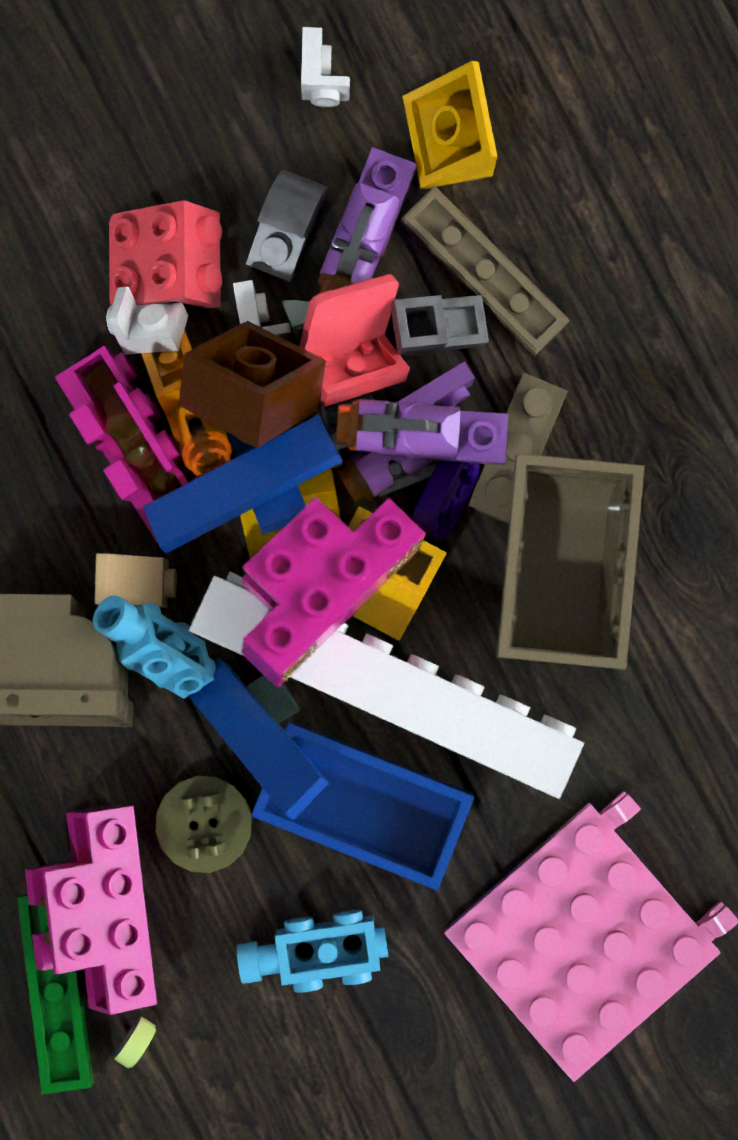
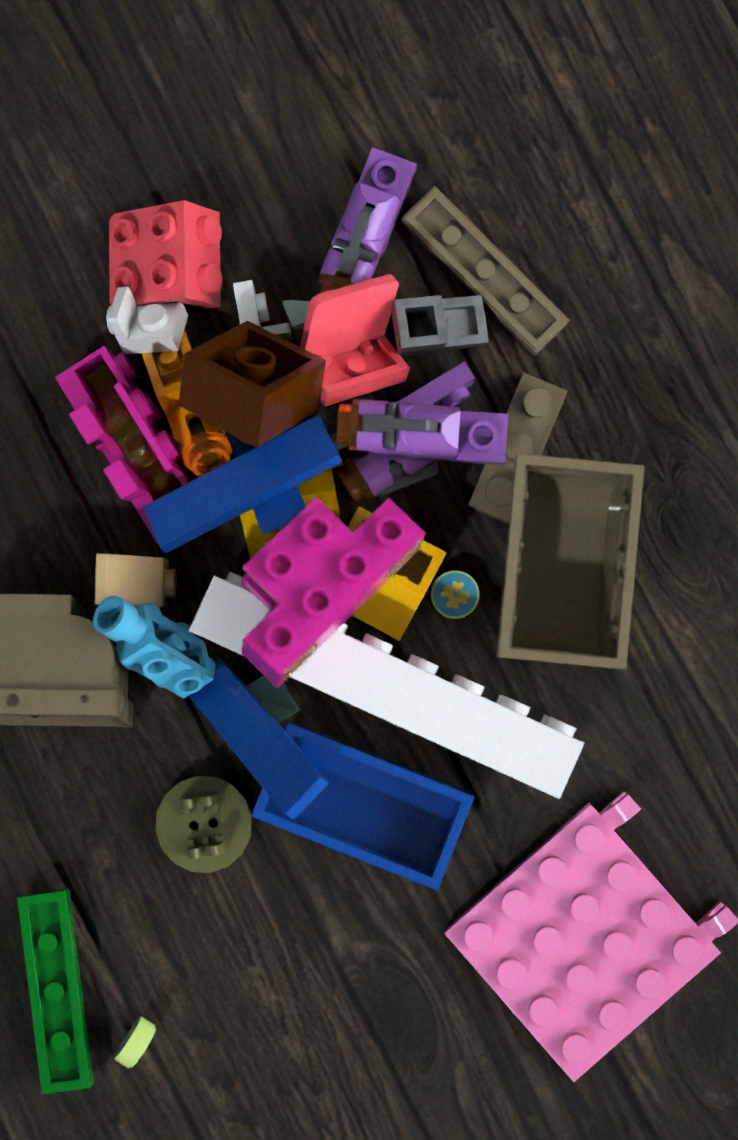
(97, 911): piece -> none
(285, 224): flat silver brick -> none
(316, 62): white bracket -> none
(329, 955): medium azure brick -> none
(445, 497): dark purple beam -> none
(451, 128): yellow slope -> none
(455, 594): none -> tile

